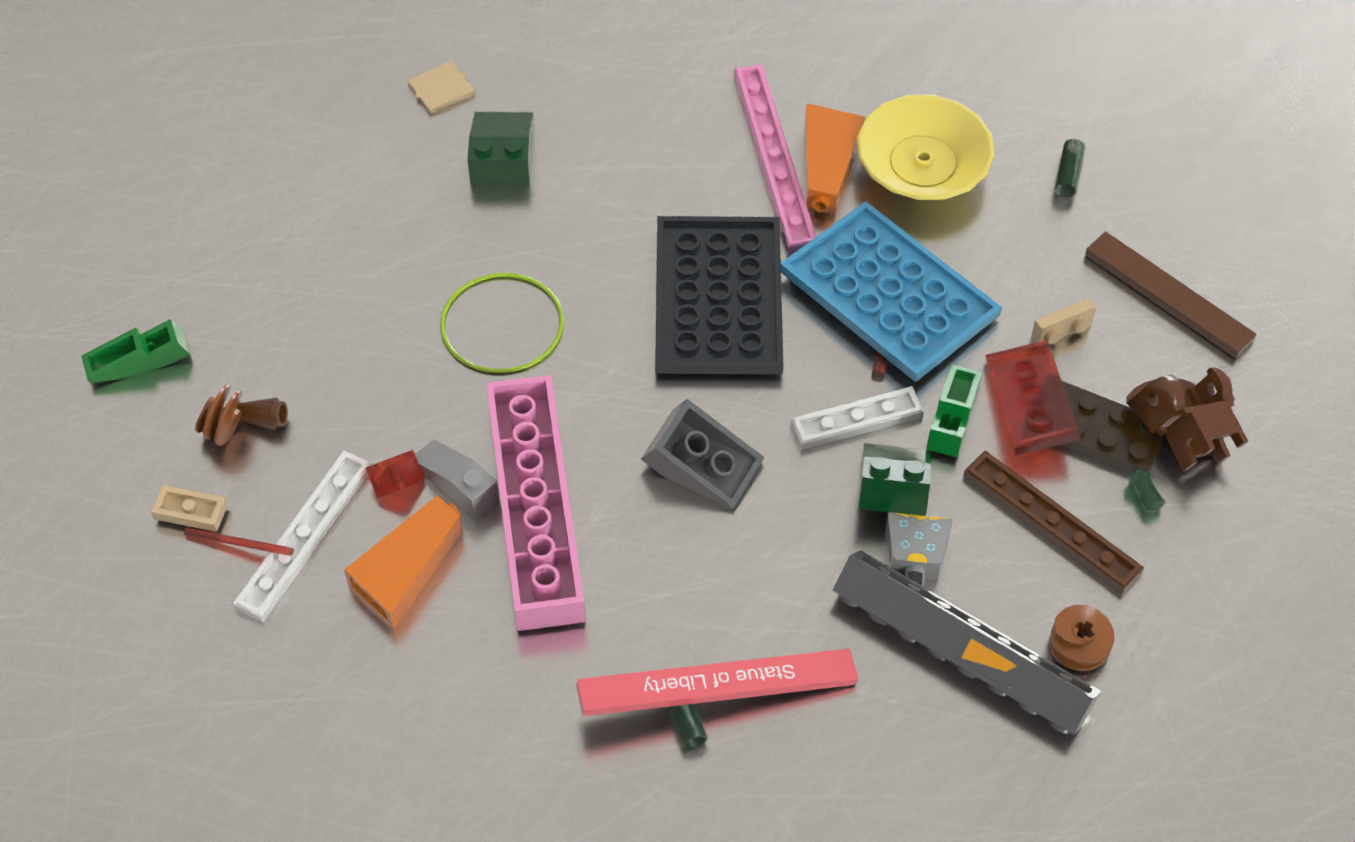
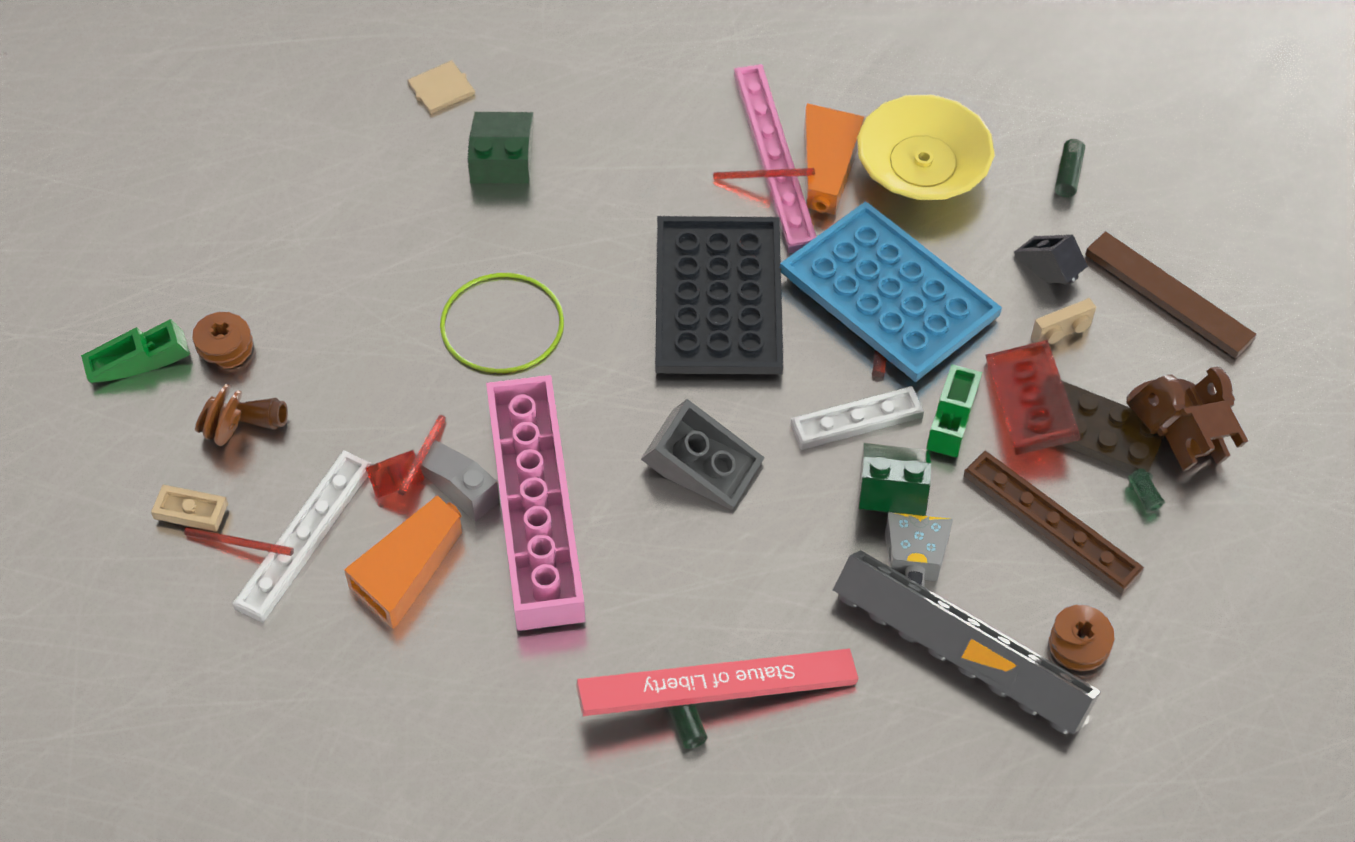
(223, 339): none -> dark orange piece
(421, 455): none -> clear red axle
(764, 173): none -> clear red axle
(1053, 258): none -> black slope

